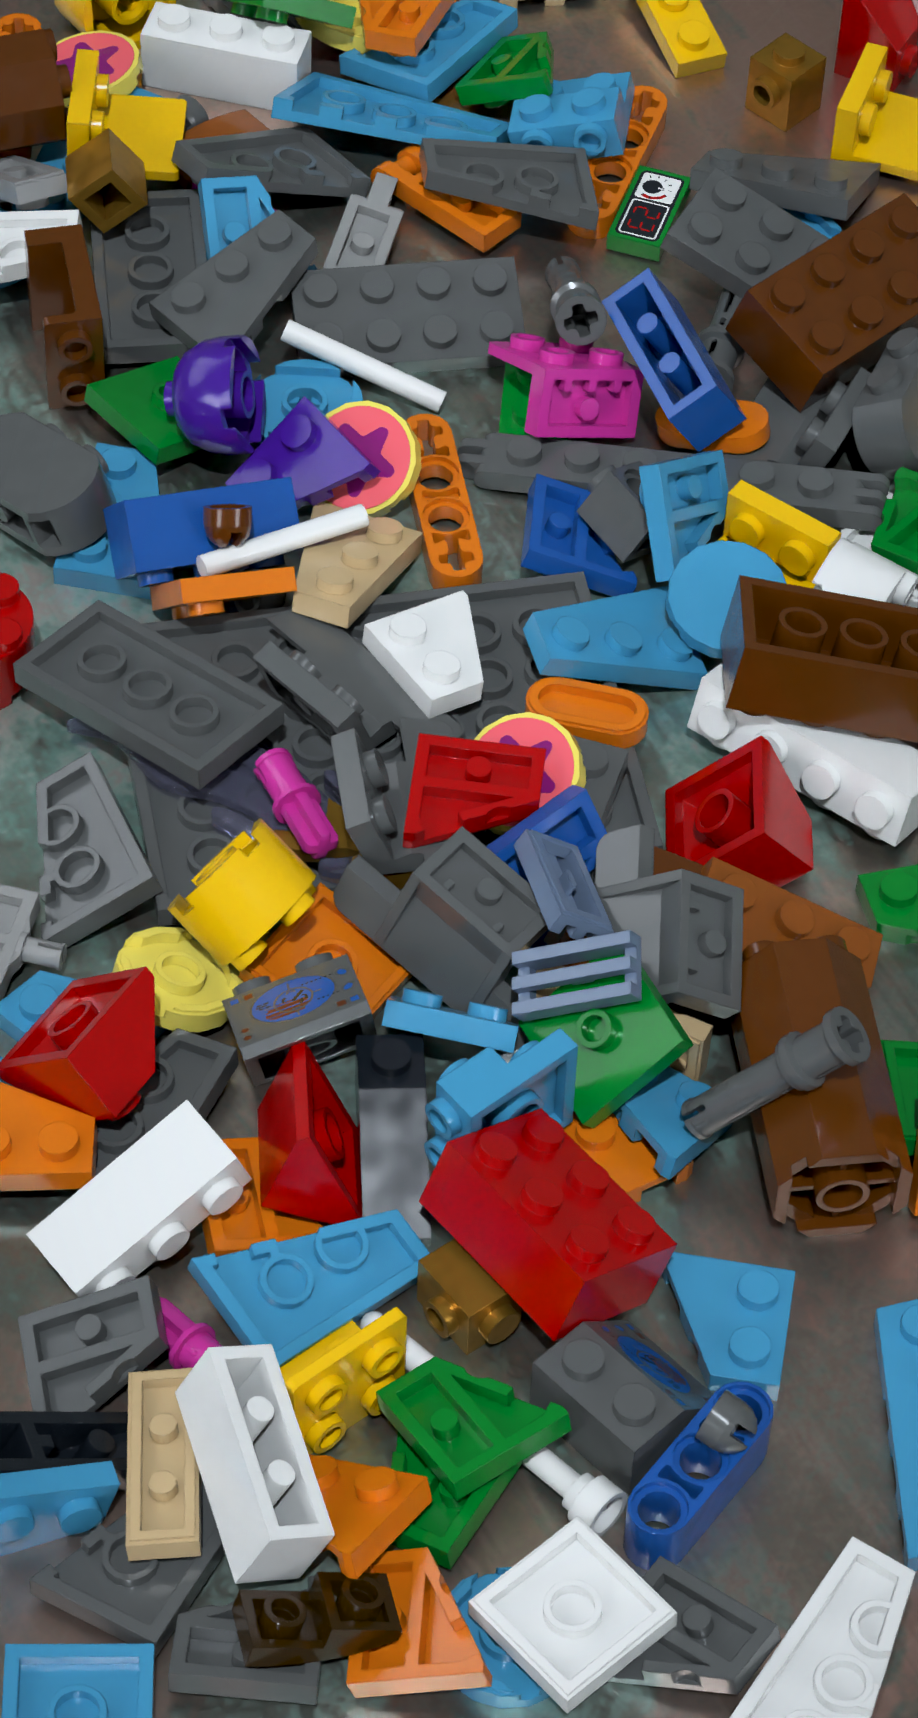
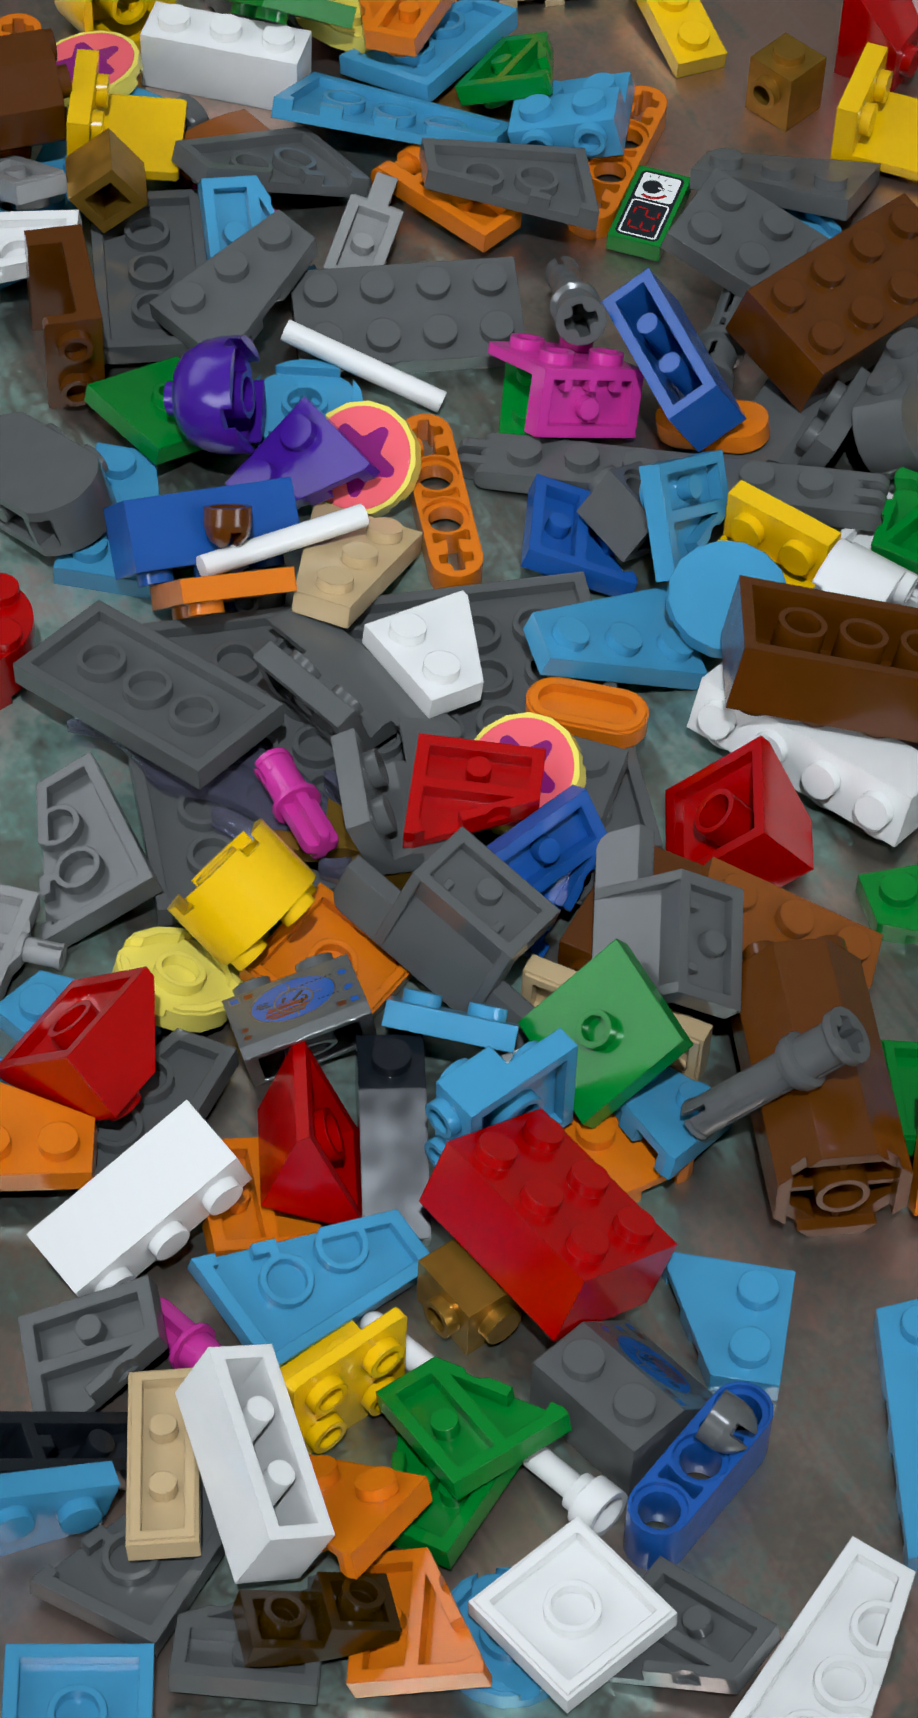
(562, 885): sand blue tile -> none
(570, 952): sand blue tile -> none

